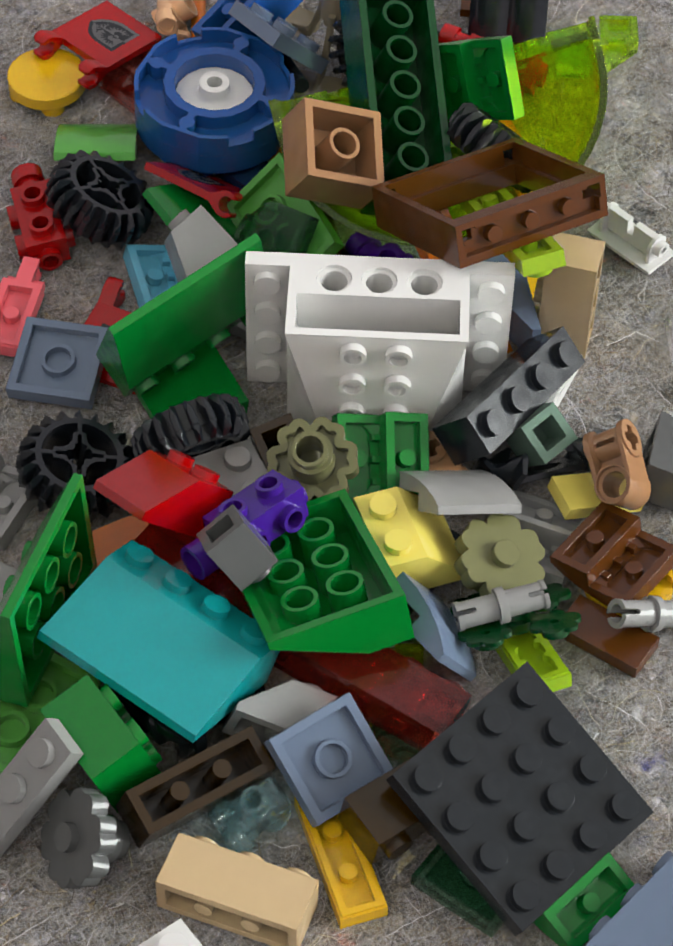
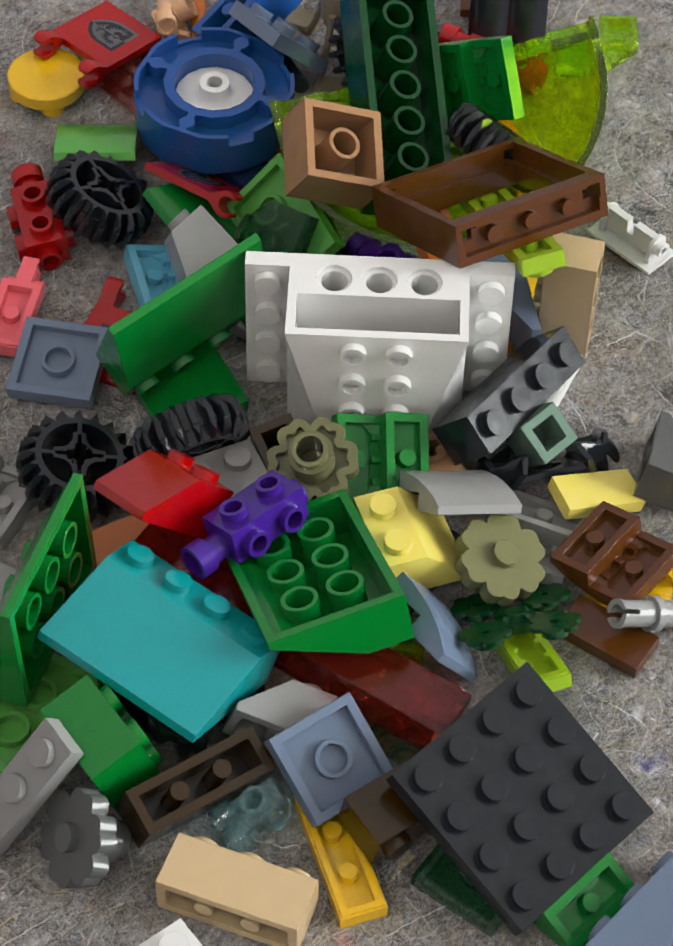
(237, 548): dark grey brick -> none
(501, 605): light grey pin -> none
(616, 457): medium nougat piece -> none

